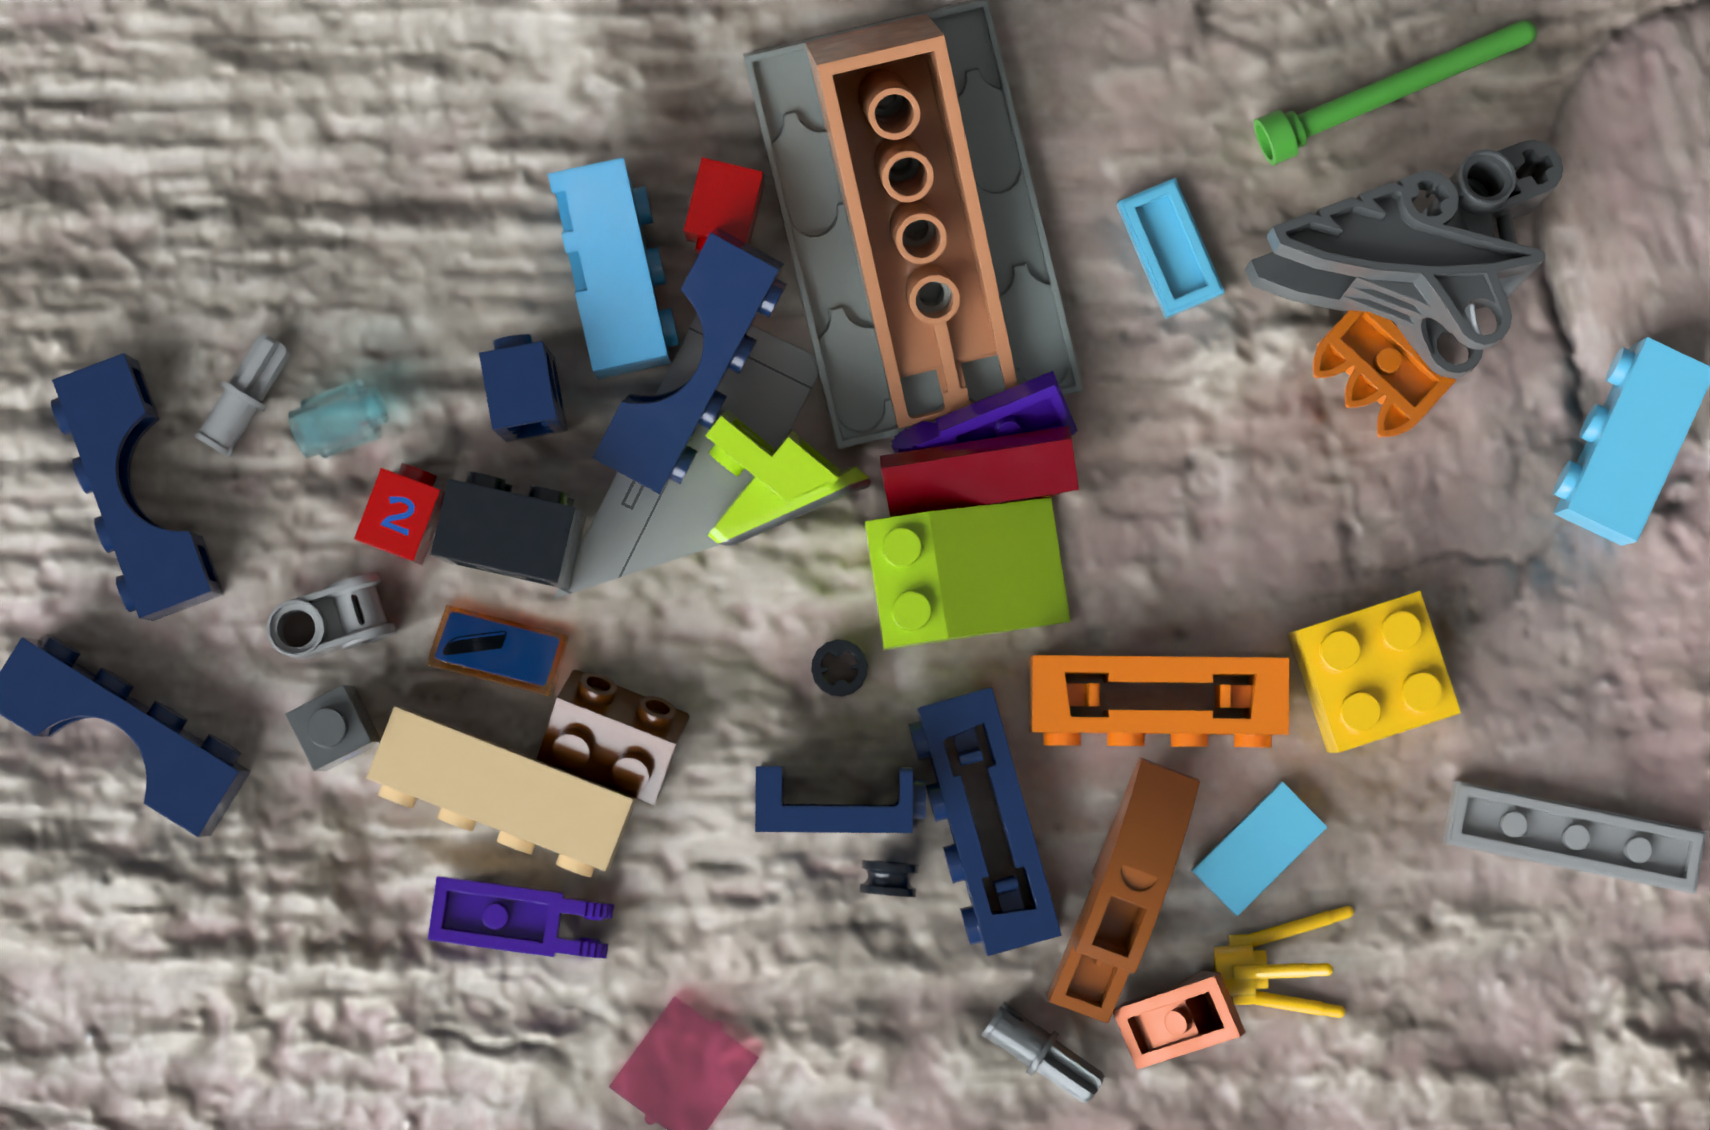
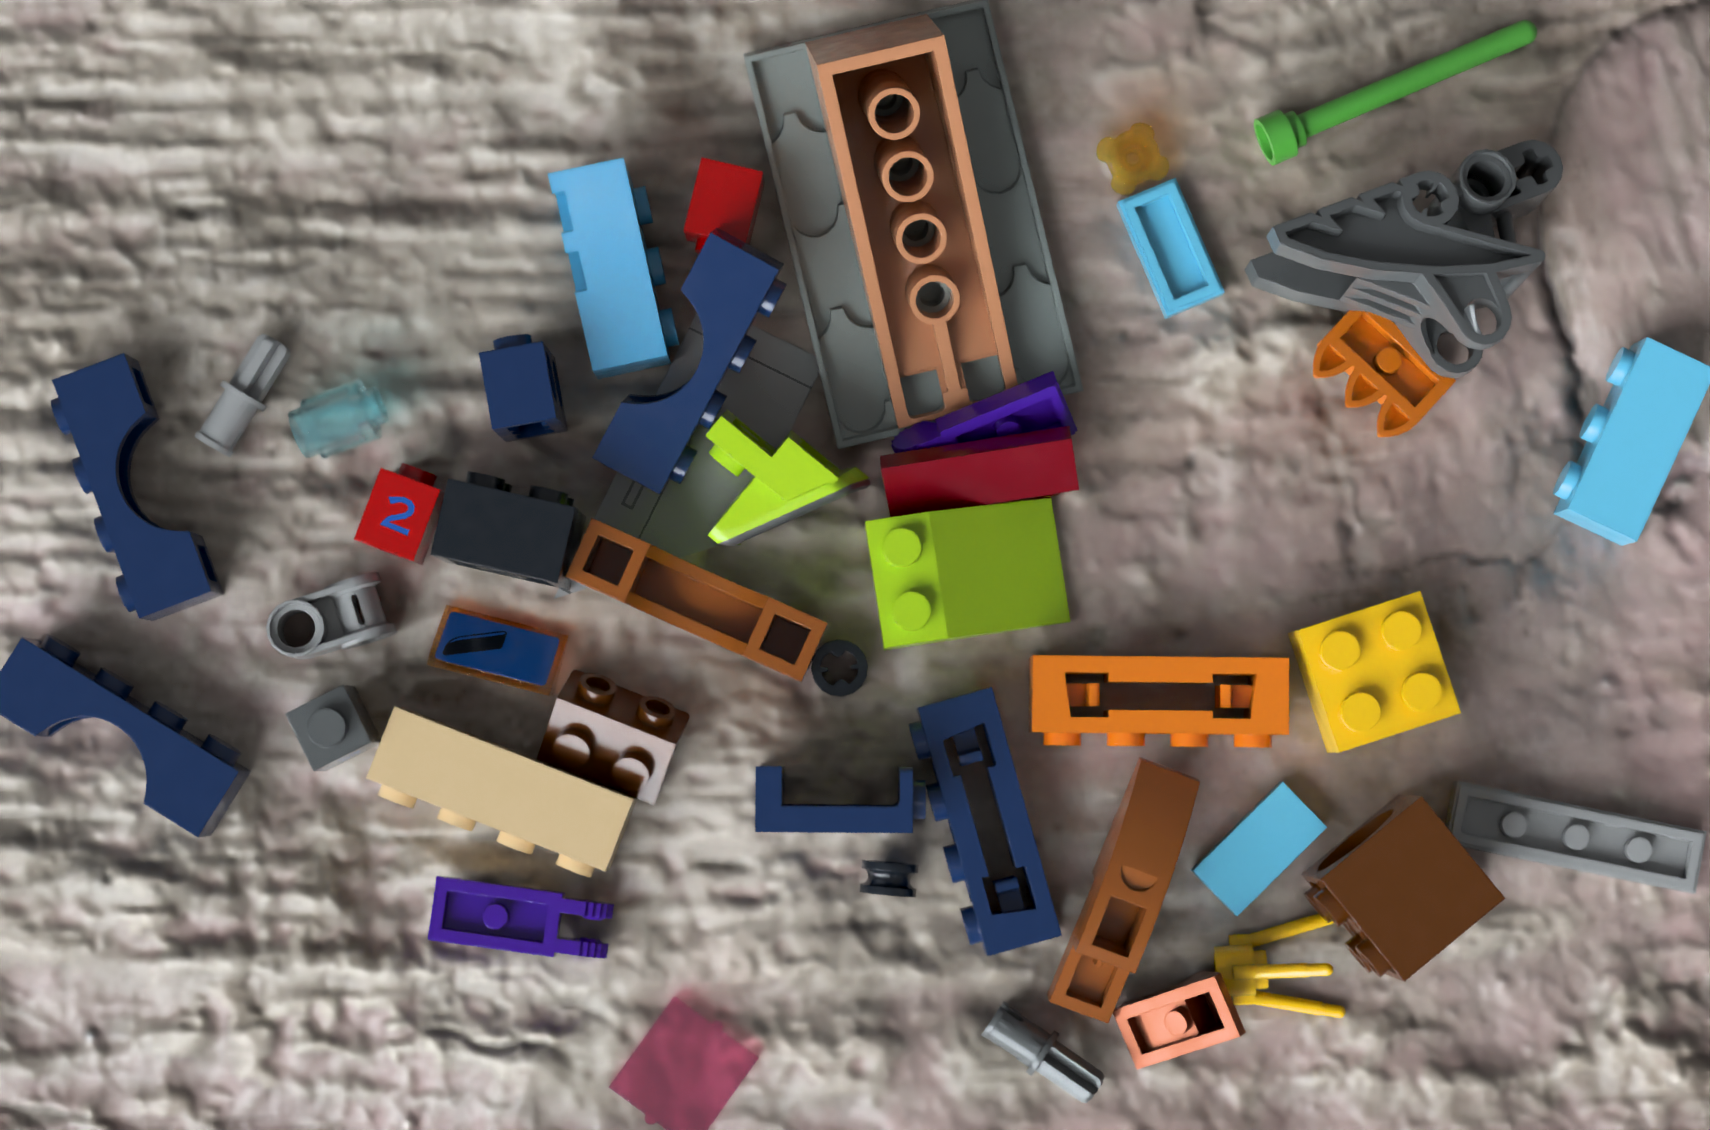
(696, 600): none -> dark orange arch
(1137, 141): none -> clear yellow plate
(1400, 888): none -> reddish brown brick

